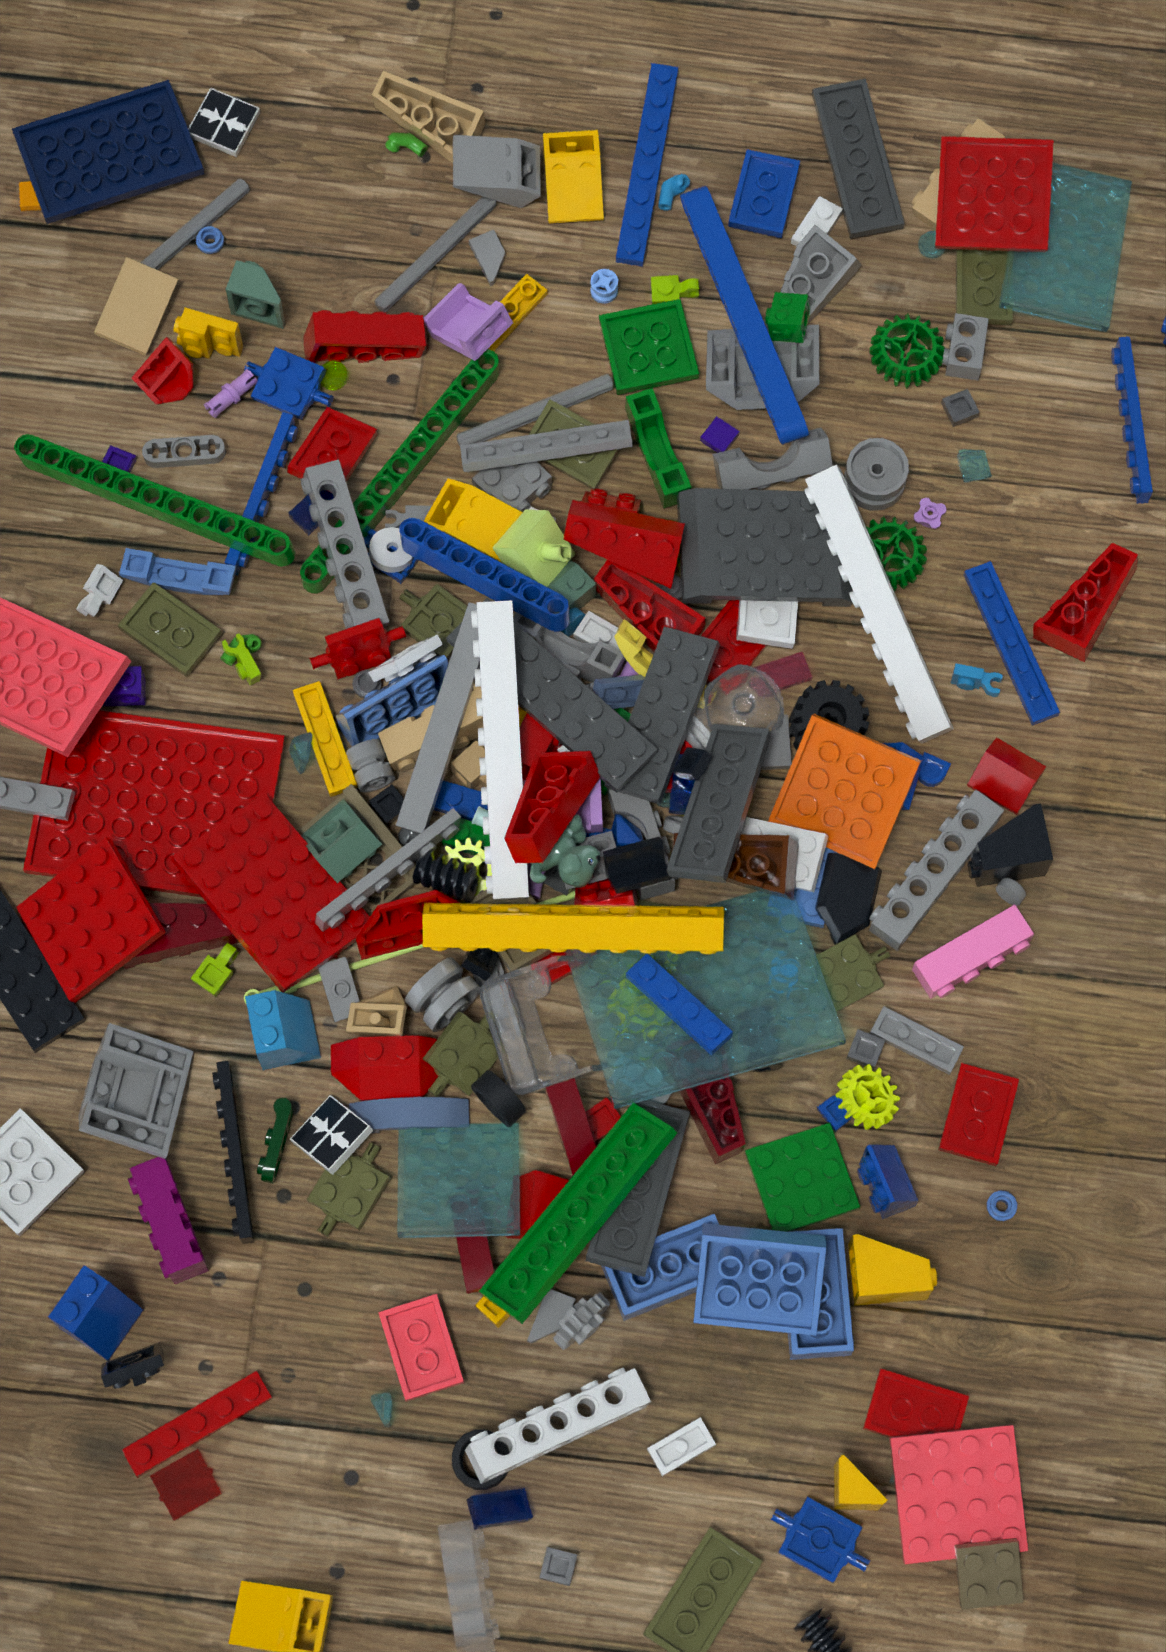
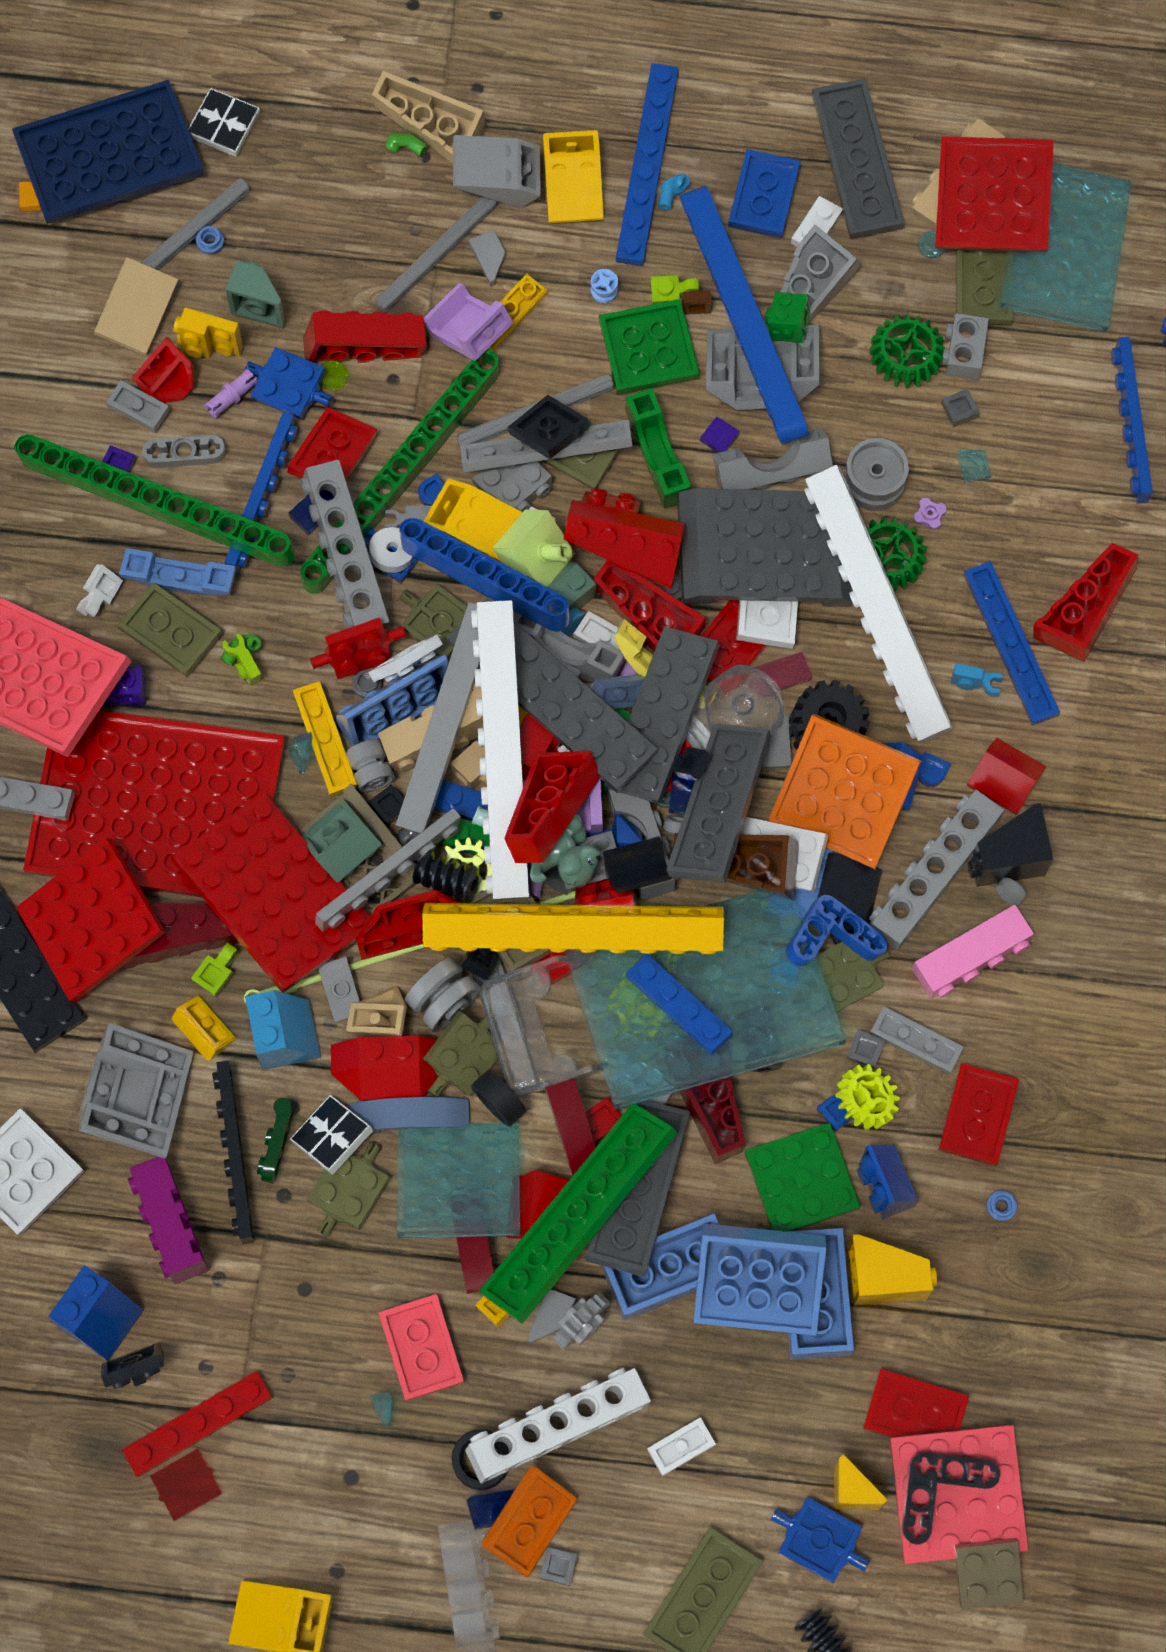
(138, 406): none -> light grey plate
(202, 1028): none -> yellow slope
(430, 489): none -> blue tile
(529, 1521): none -> orange tile
(548, 426): none -> black plate
(696, 302): none -> reddish brown tile
(825, 923): none -> blue beam
(928, 1483): none -> black beam

